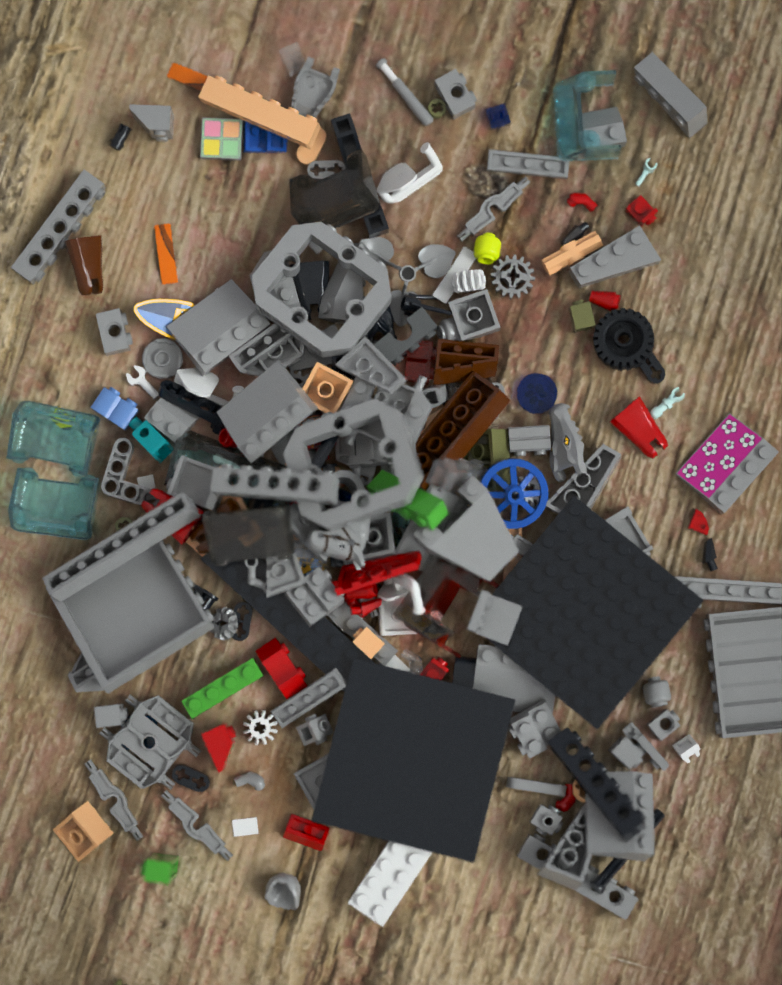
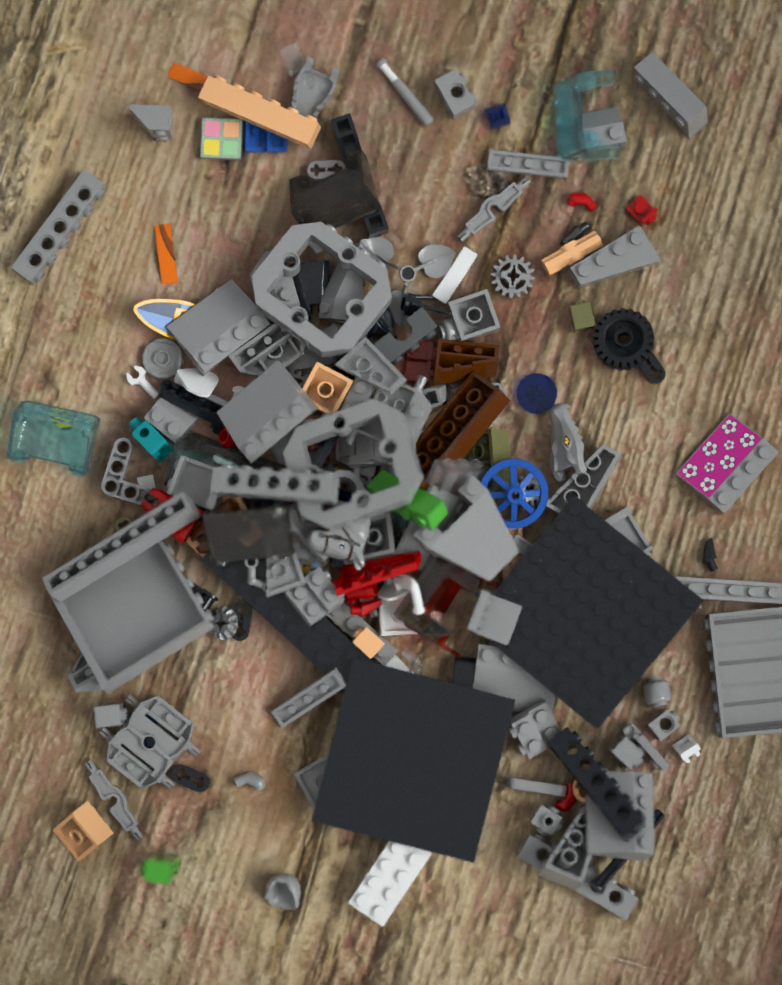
(53, 506): clear light blue windscreen -> none
(87, 263): reddish brown piece -> none
(108, 320): light grey brick -> none
(115, 408): medium blue brick -> none
(120, 137): black pin -> none
(205, 833): light grey piece -> none
(220, 744): red slope -> none
(222, 688): bright green brick -> none
(245, 826): white sticker -> none
(257, 734): white gear -> none
(281, 668): red brick -> none
(305, 155): light nougat tile -> none
(306, 832): red slope -> none
(318, 727): light grey brick -> none
(404, 180): white piece -> none
(435, 102): olive bush -> none
(435, 669): red bracket -> none
(468, 281): white gear -> none
(487, 248): neon yellow head -> none
(529, 439): light grey brick -> none
(605, 299): red cone -> none
(639, 427): red piece -> none
(646, 171): light aqua hand -> none
(658, 410): light aqua piece -> none
(698, 523): red tile -> none

